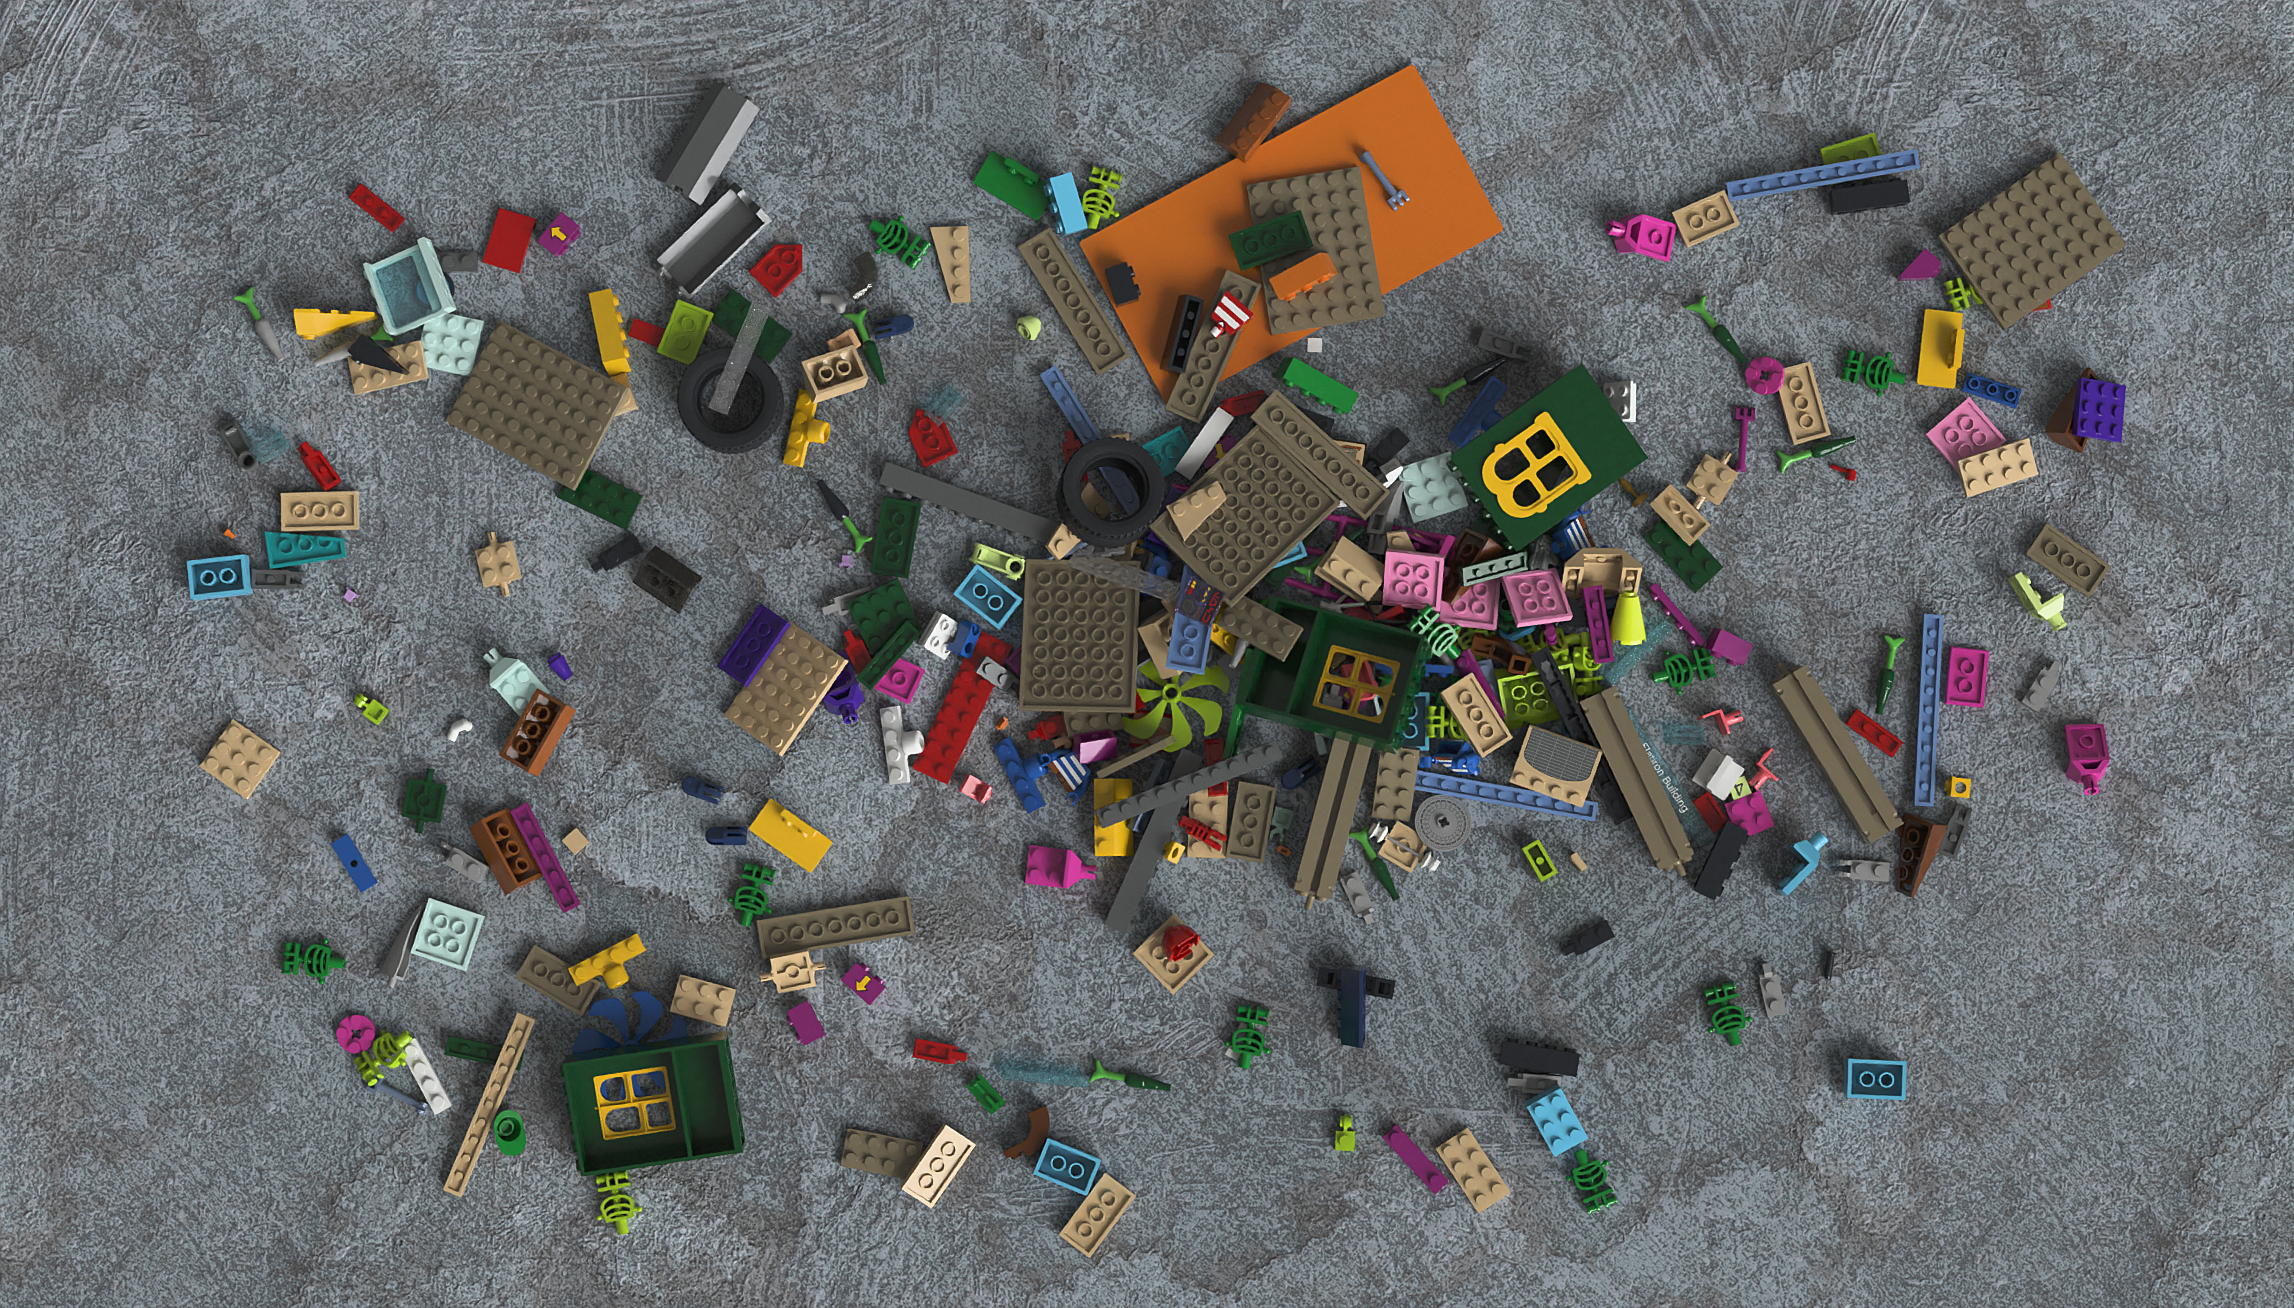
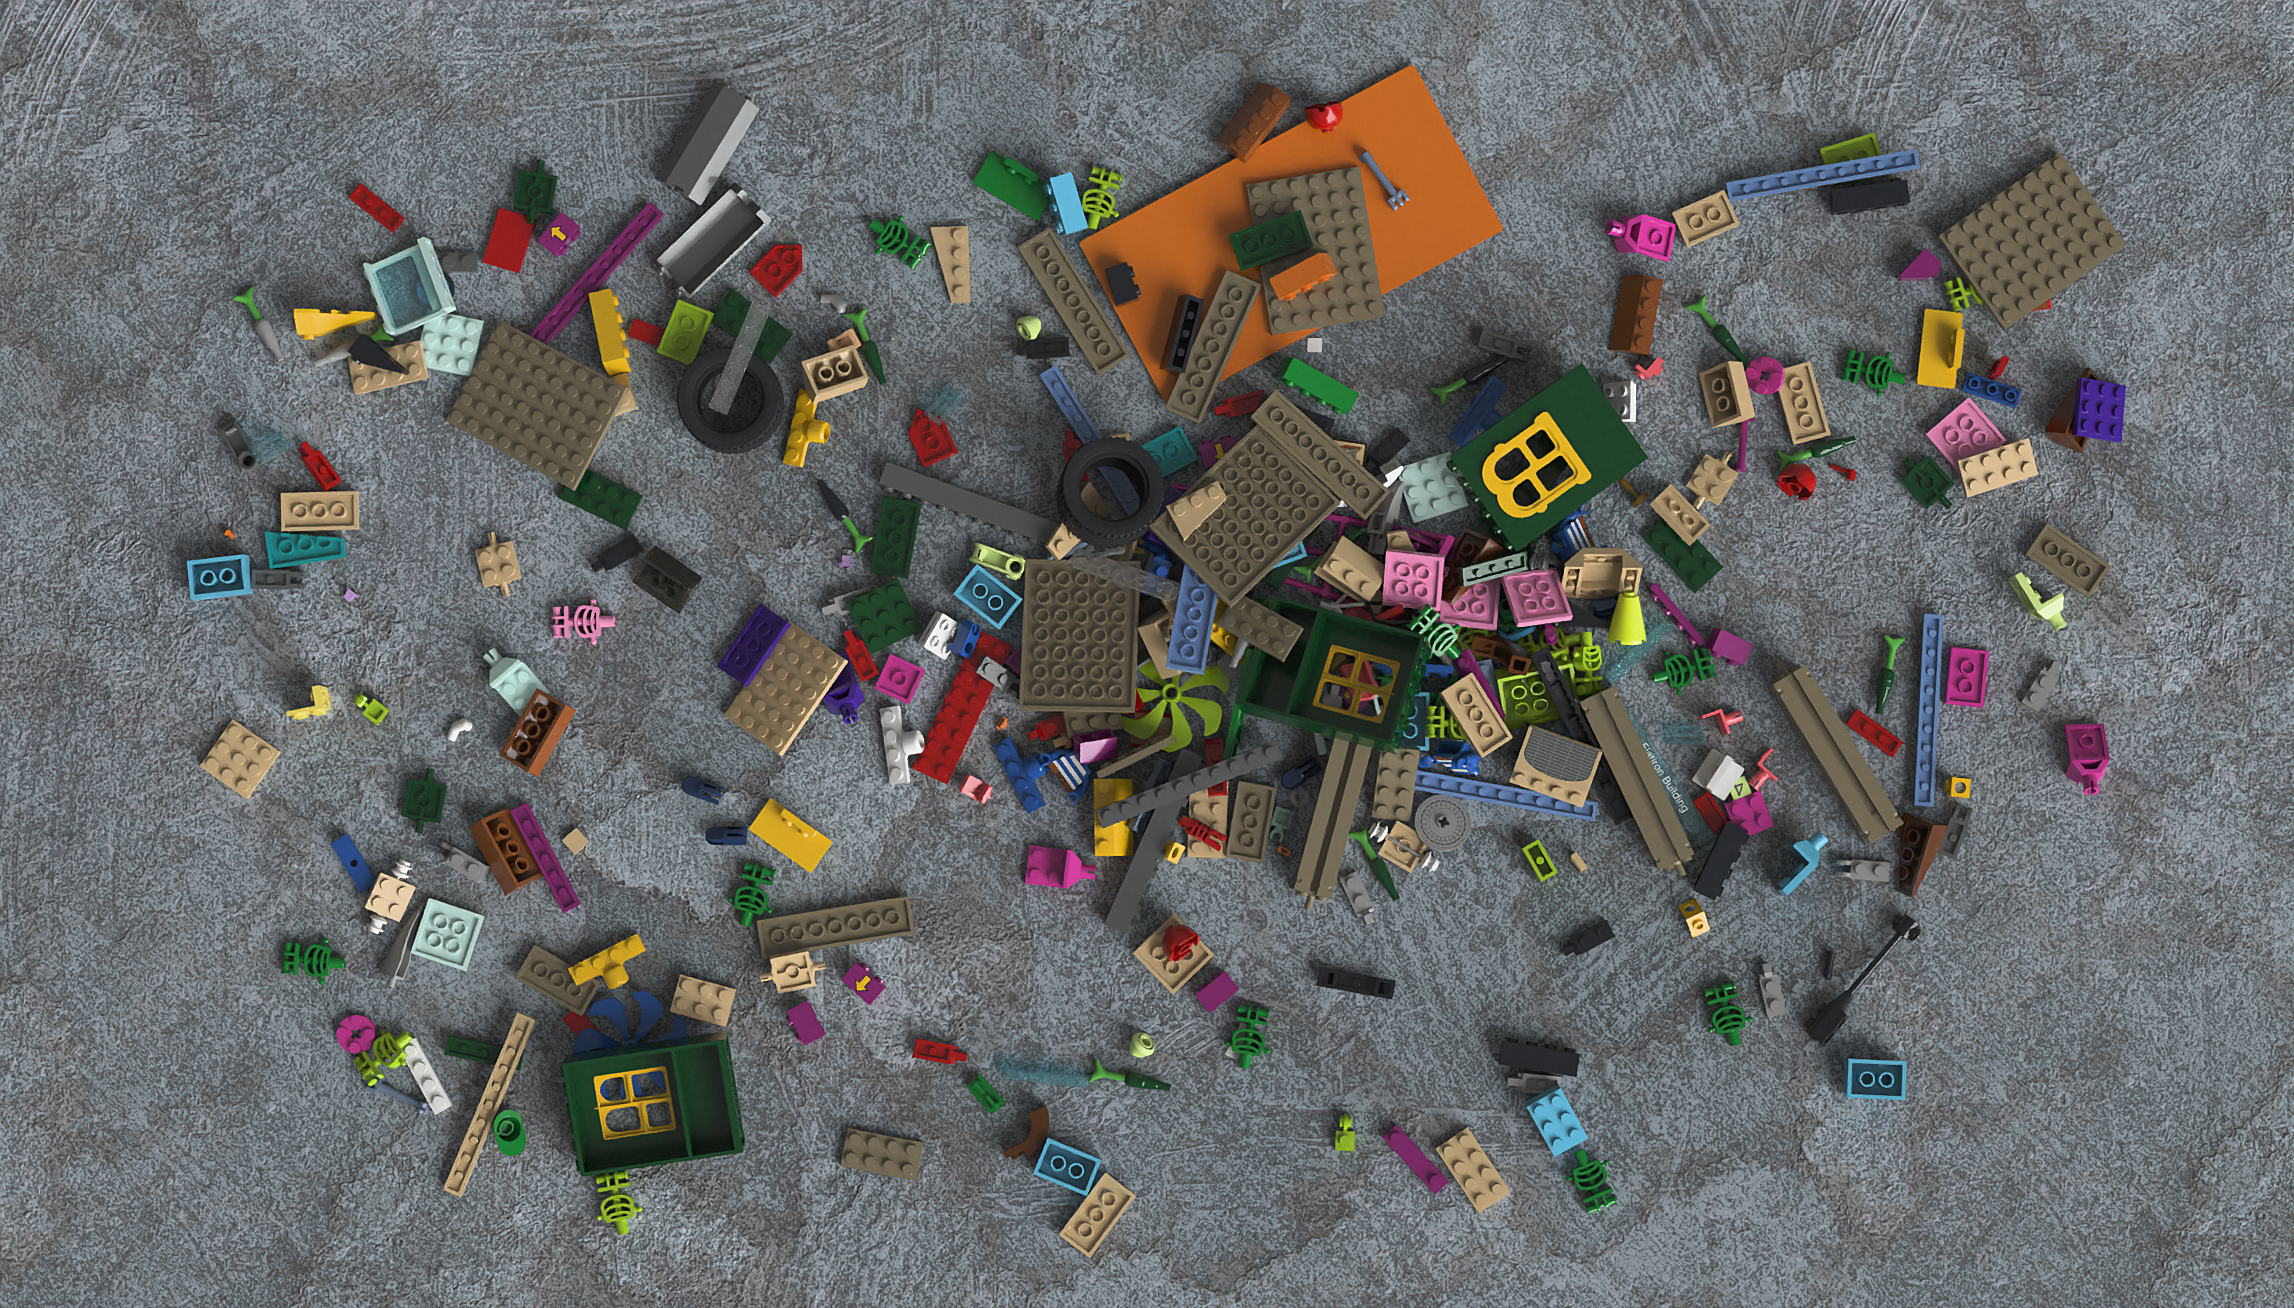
(322, 703): none -> light yellow bracket
(389, 896): none -> tan plate
(535, 192): none -> dark green plate
(560, 666): dark purple cone -> none
(578, 1023): none -> red tile
(597, 274): none -> magenta plate
(599, 621): none -> bright pink torso
(867, 277): clear smoke cylinder -> none
(888, 655): dark green plate -> none
(899, 325): dark blue arm -> none
(937, 1165): plate -> none
(1045, 348): none -> black hinge
(1141, 1045): none -> yellowish green cone
(1200, 602): tile -> none
(1204, 443): white slope -> none
(1216, 991): none -> magenta brick
(1229, 316): torso -> none
(1324, 115): none -> red cylinder
(1352, 1005): dark blue slope -> none
(1597, 624): magenta plate -> none
(1635, 315): none -> dark orange slope
(1655, 368): none -> coral bracket
(1695, 919): none -> yellow bracket
(1727, 394): none -> tan slope
(1797, 480): none -> red cylinder
(1832, 1014): none -> black bar
(1927, 482): none -> dark green plate
(1998, 367): none -> red tile

